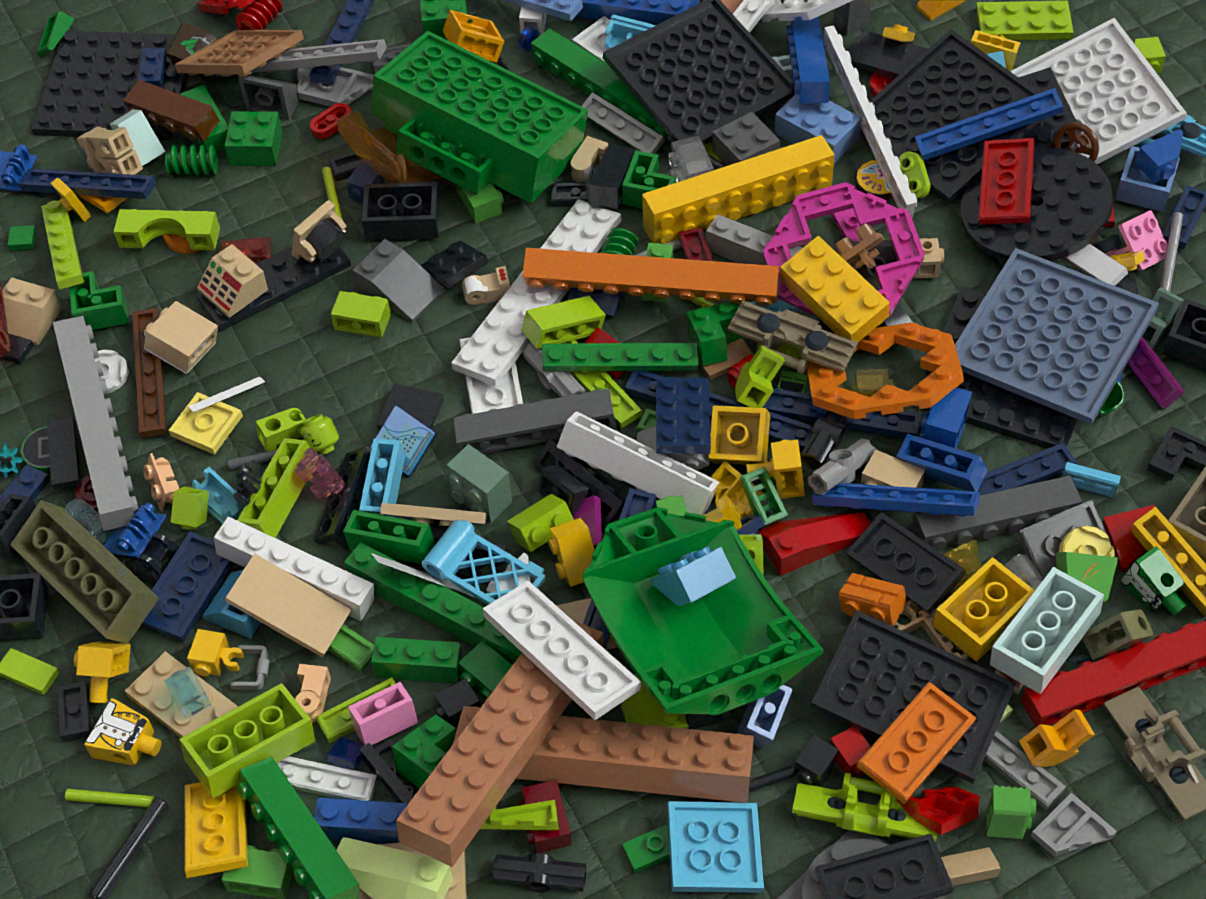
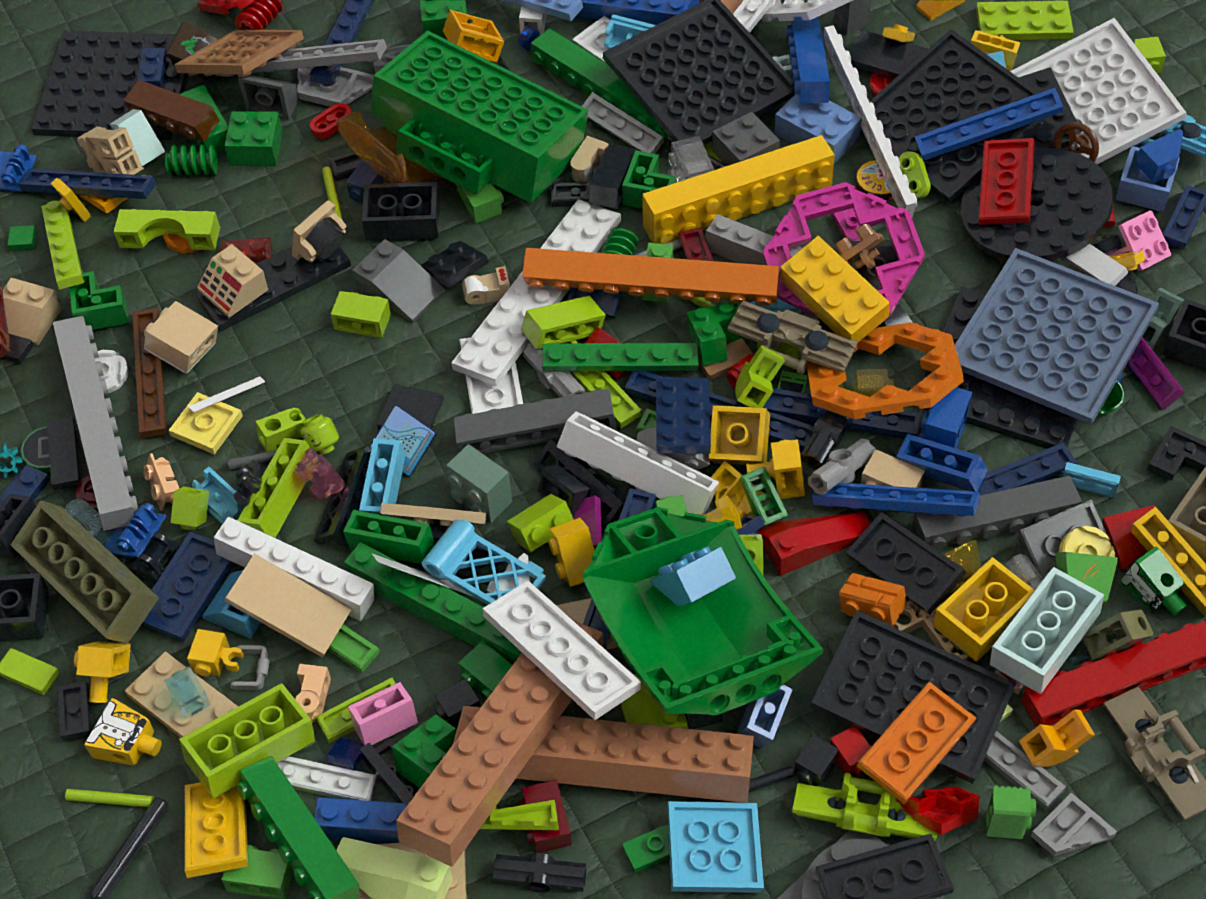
(54, 30): green slope -> none
(417, 660): green brick -> none
(932, 260): tan brick -> none
(971, 866): tan slope -> none
(1171, 251): light grey bar -> none

